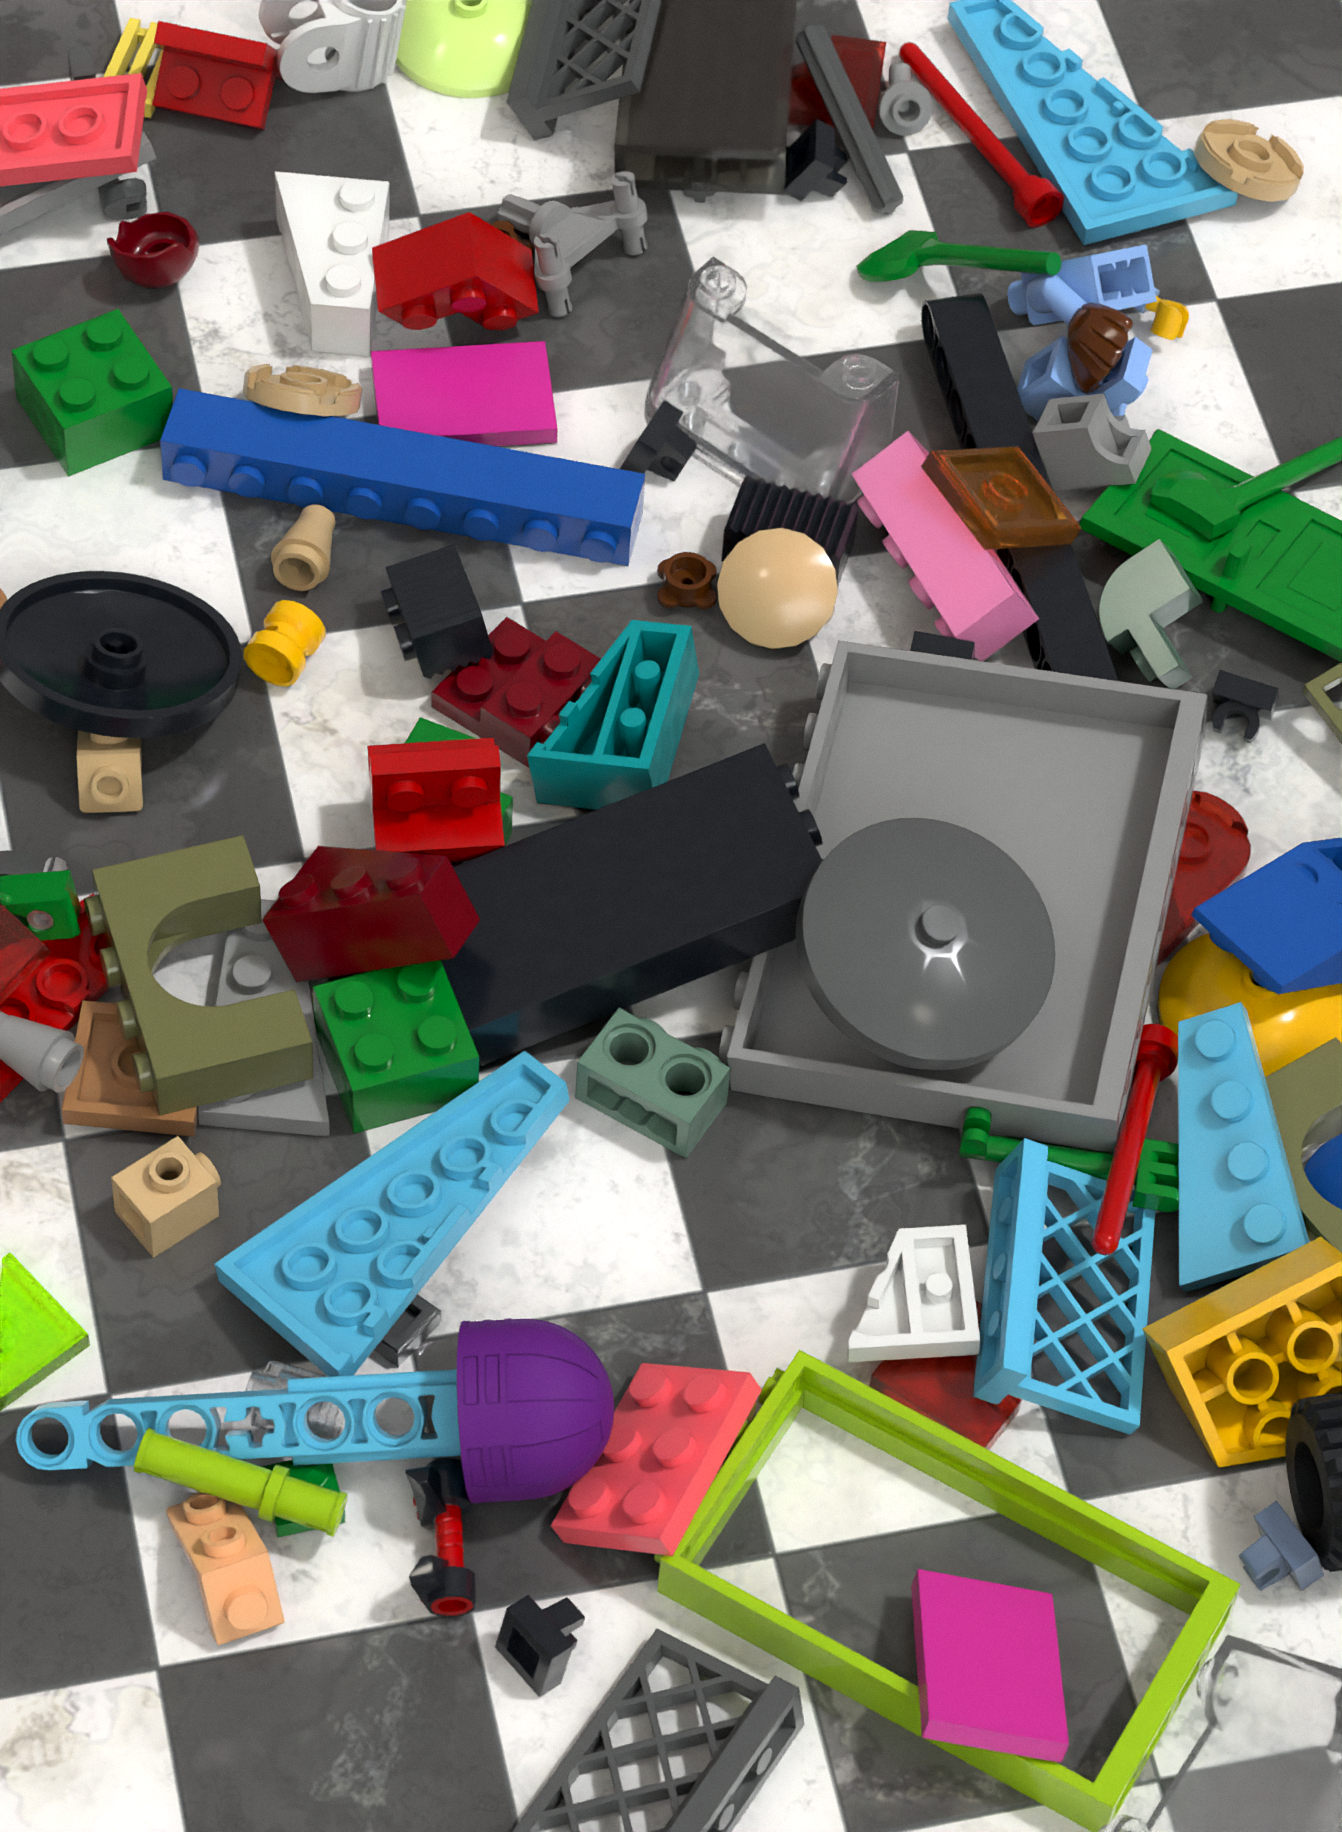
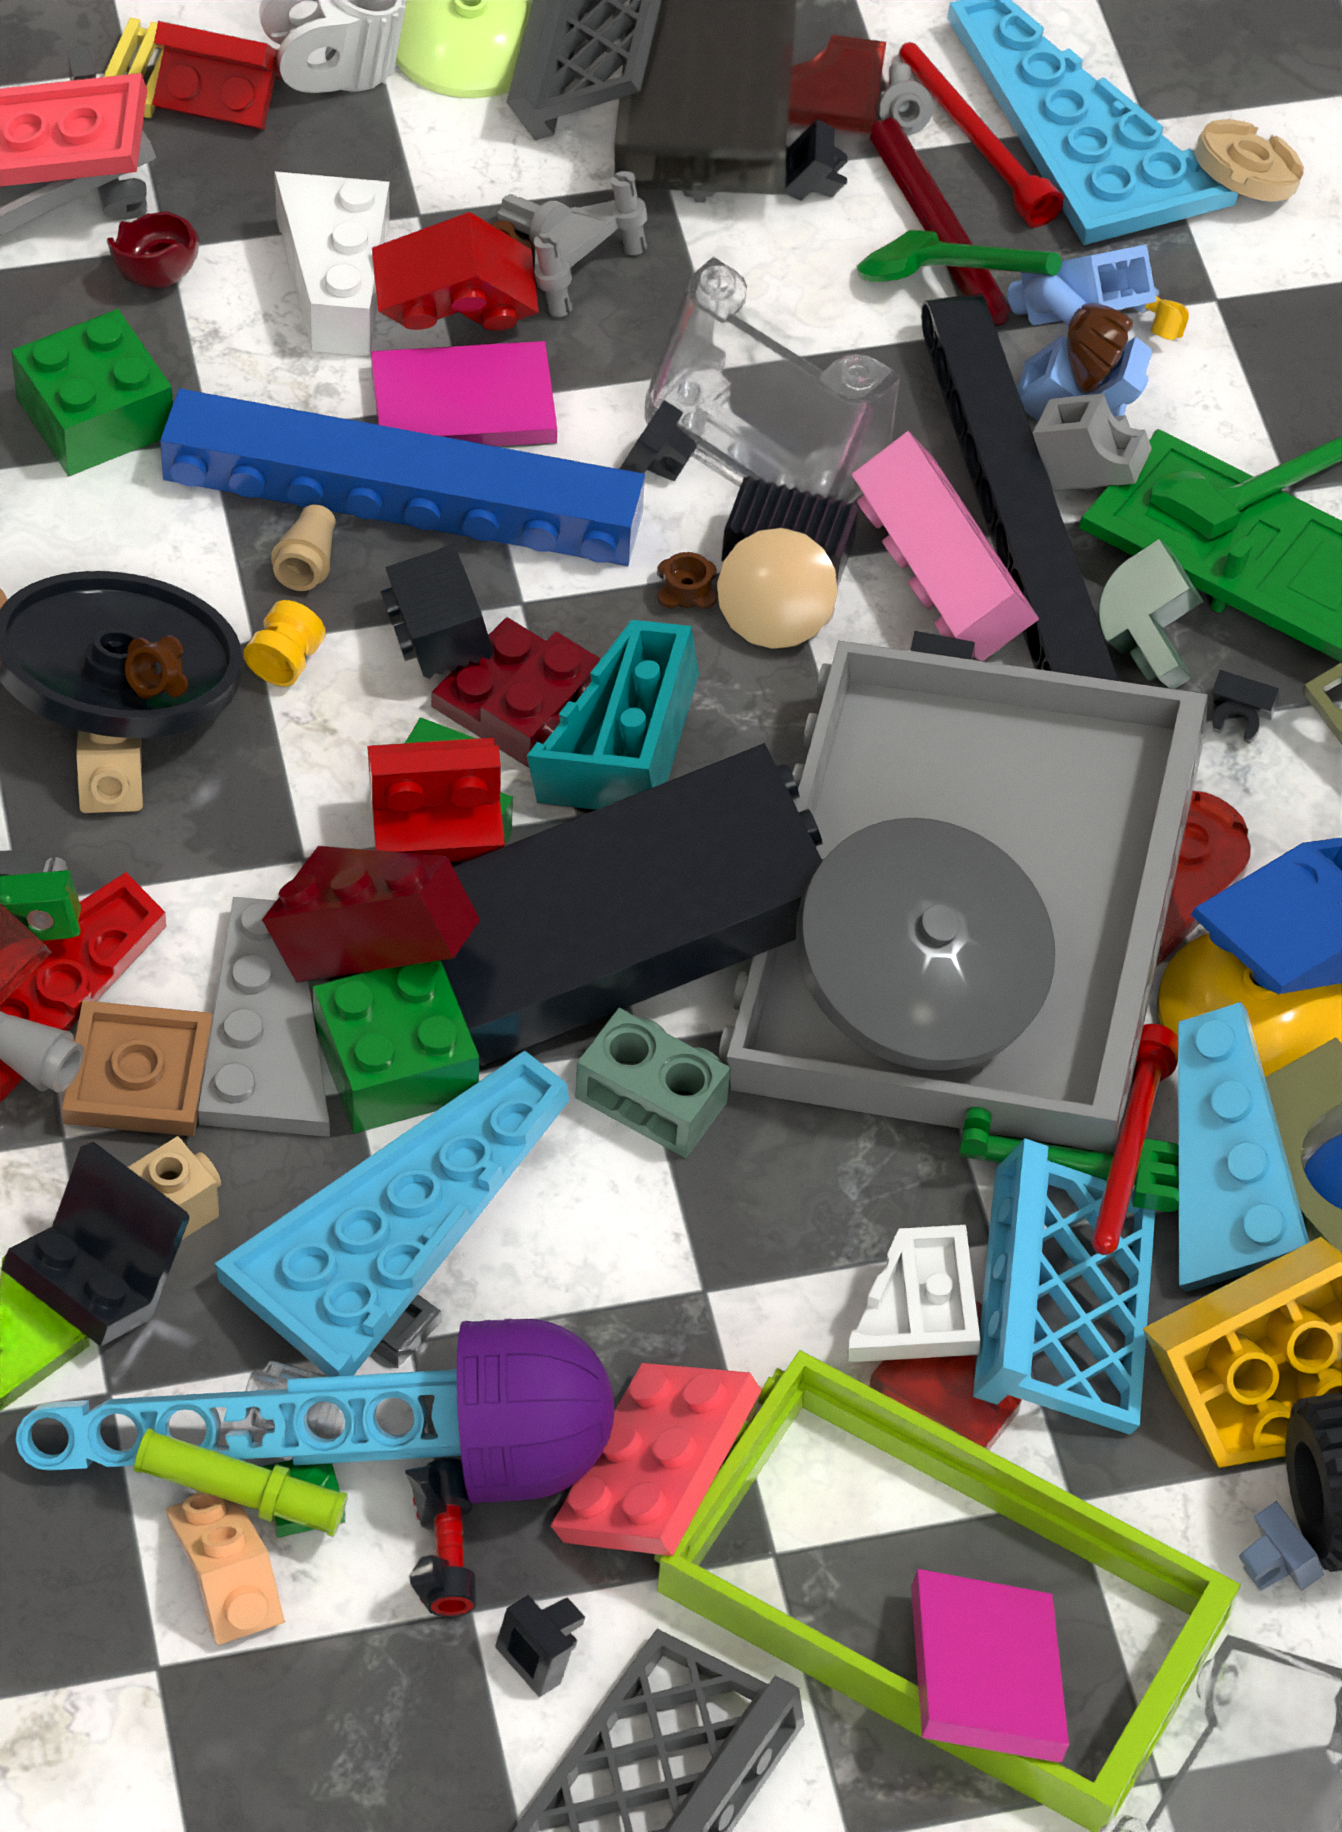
(105, 1249): none -> black bracket
(142, 670): none -> reddish brown plate
(187, 1049): olive arch -> none
(303, 390): tan tile -> none
(849, 119): dark grey axle -> none
(933, 210): none -> dark red axle
(1001, 497): clear orange tile -> none

